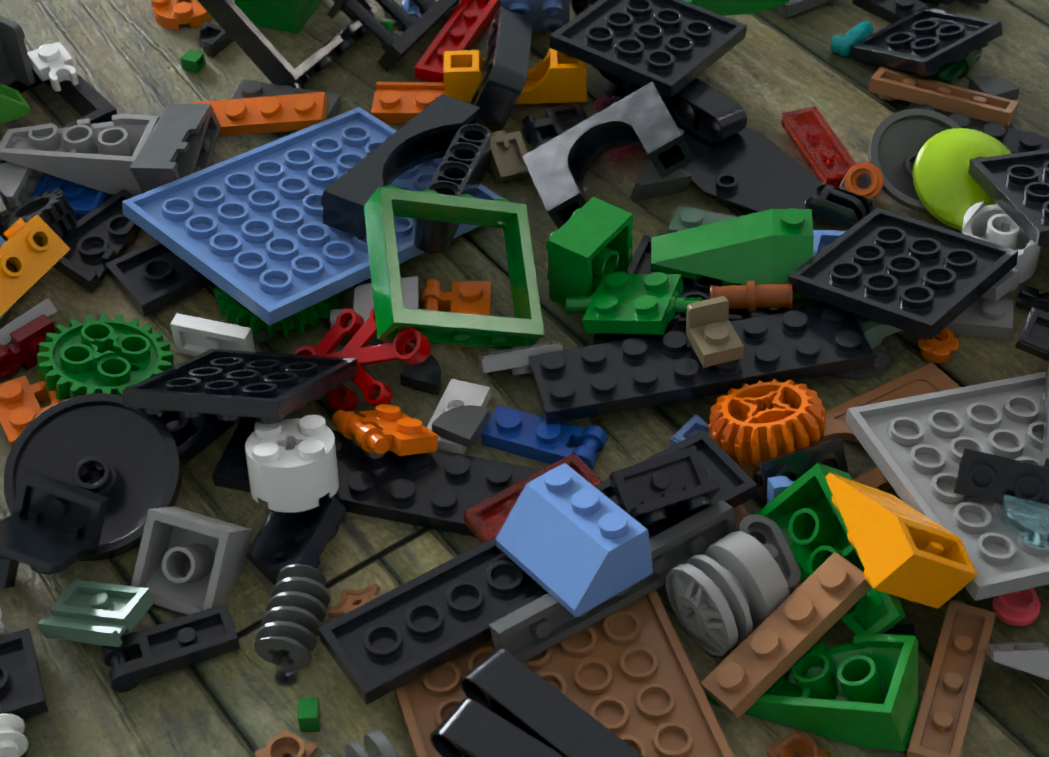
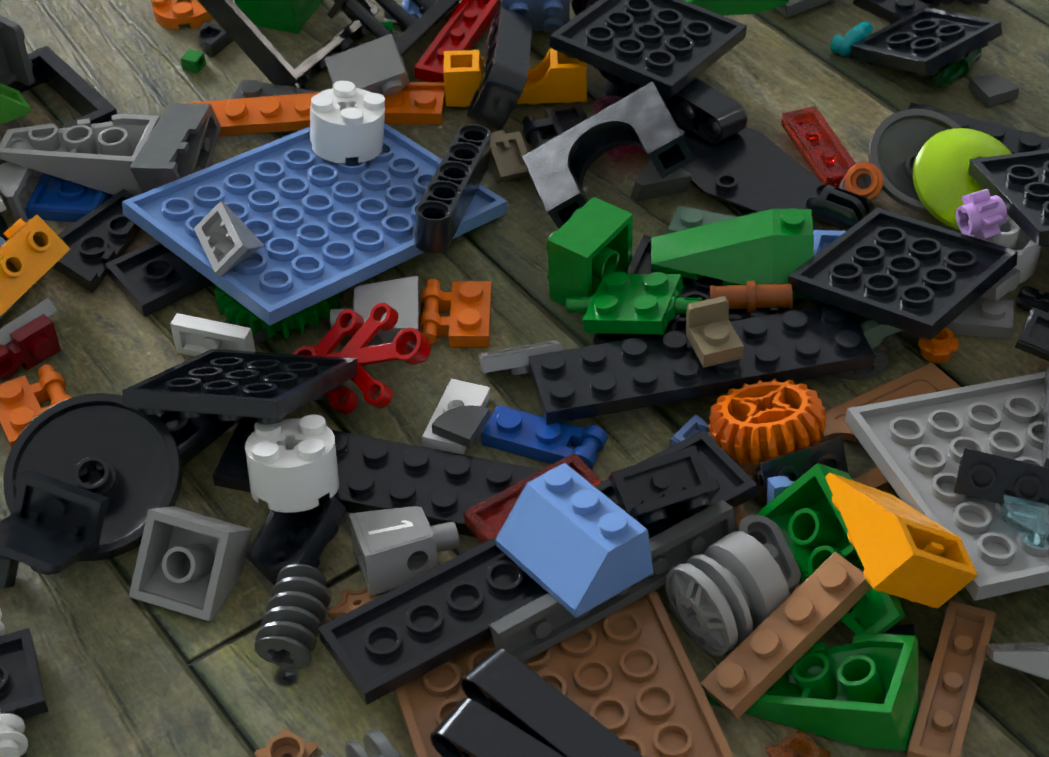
(51, 208): black tyre -> none
(54, 63): white plate -> none
(96, 612): sand green plate -> none
(101, 356): green gear -> none
(170, 647): black plate -> none
(225, 239): none -> light grey slope
(309, 715): green piece -> none
(347, 123): none -> white brick
(371, 66): none -> light grey slope
(386, 430): orange plate -> none
(397, 545): none -> light grey torso
(416, 142): black arch -> none
(423, 376): black tile -> none
(442, 326): green window -> none
(897, 85): medium nougat plate -> none
(981, 214): none -> lavender gear
(1017, 607): coral plate -> none

